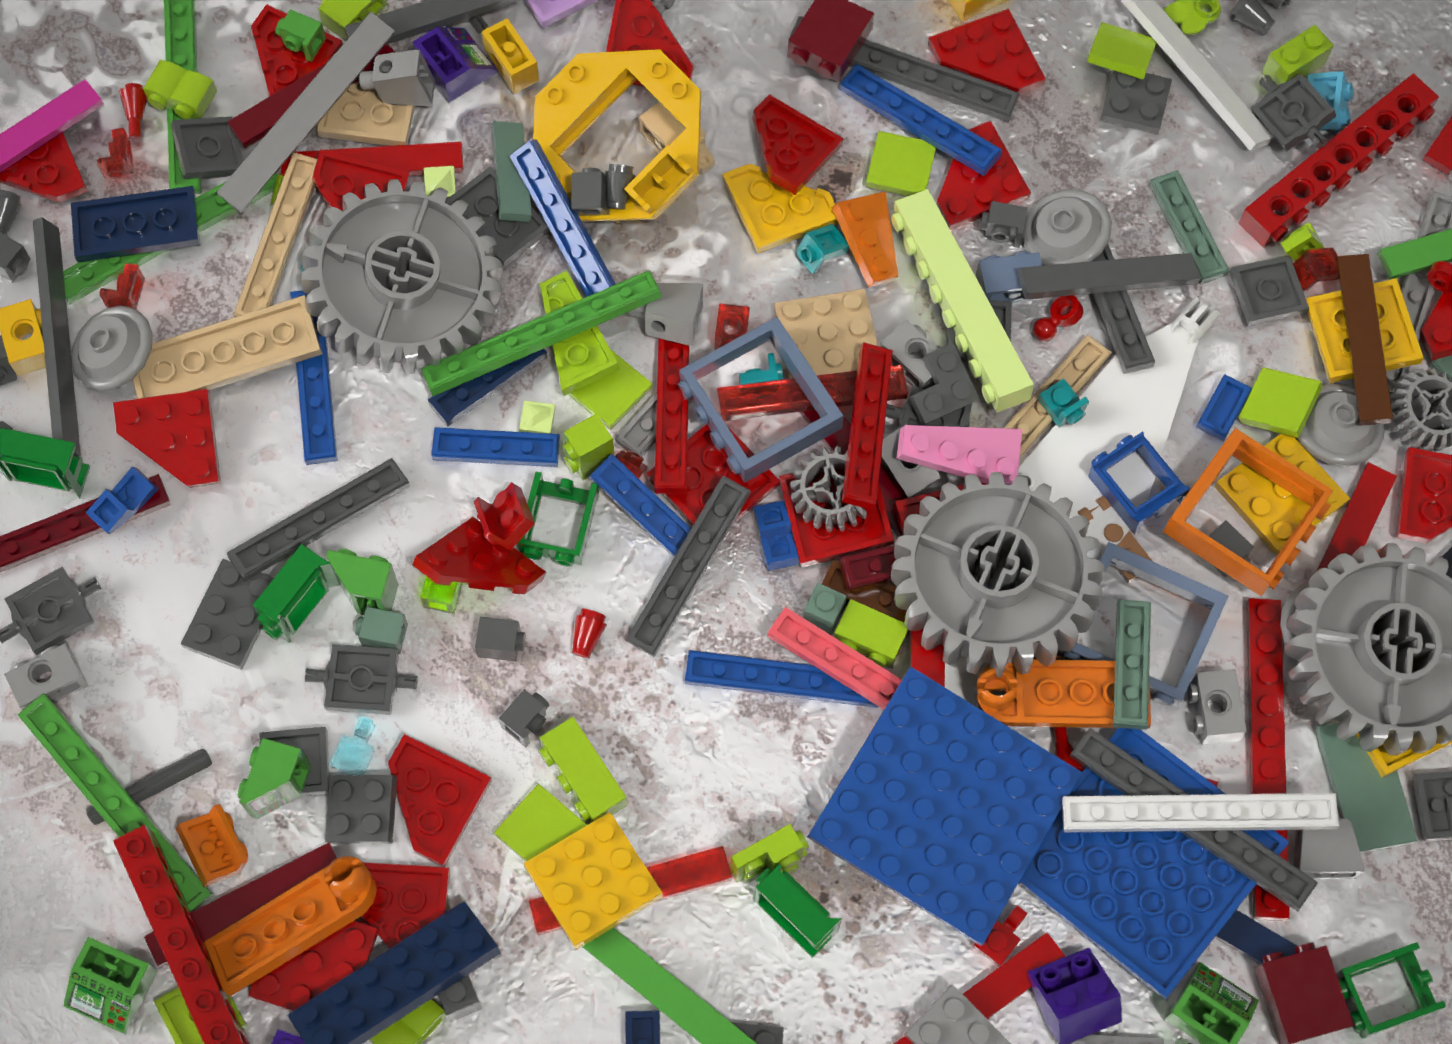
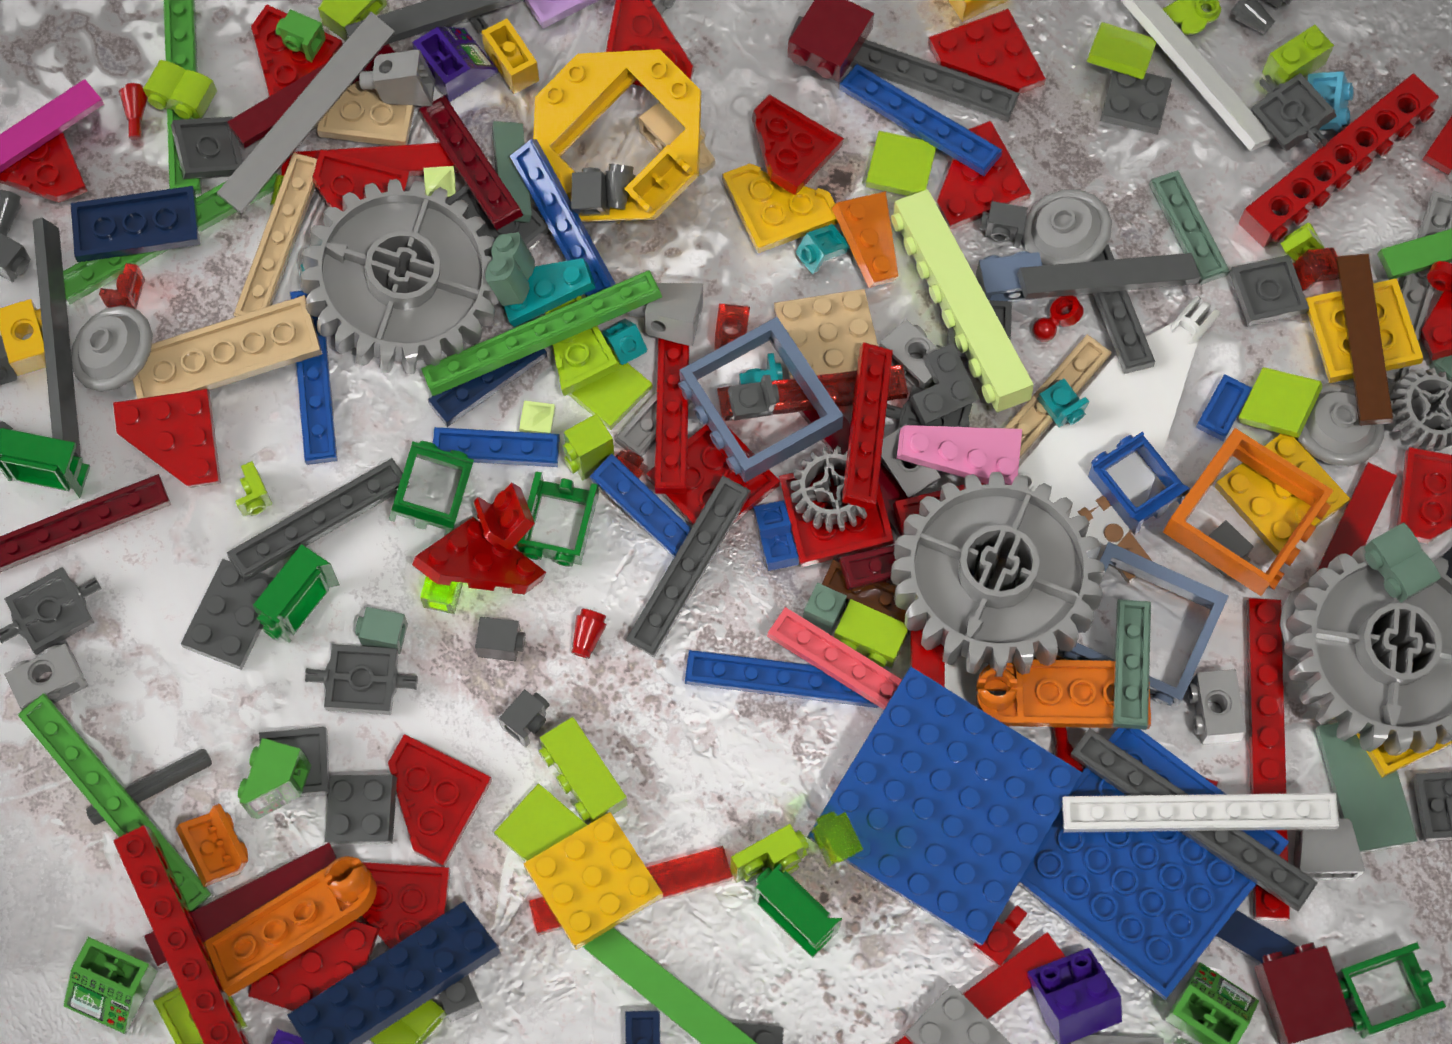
(121, 159): clear red bracket -> none
(123, 501): blue slope -> none
(257, 495): none -> lime bracket
(355, 754): clear light blue plate -> none
(364, 580): bright green slope -> none
(422, 515): none -> green window
(471, 163): none -> dark red tile
(510, 269): none -> sand green brick
(551, 287): none -> teal wing
(625, 341): none -> teal bracket
(753, 399): none -> dark grey bracket
(836, 838): none -> clear neon green brick
(1401, 562): none -> sand green brick

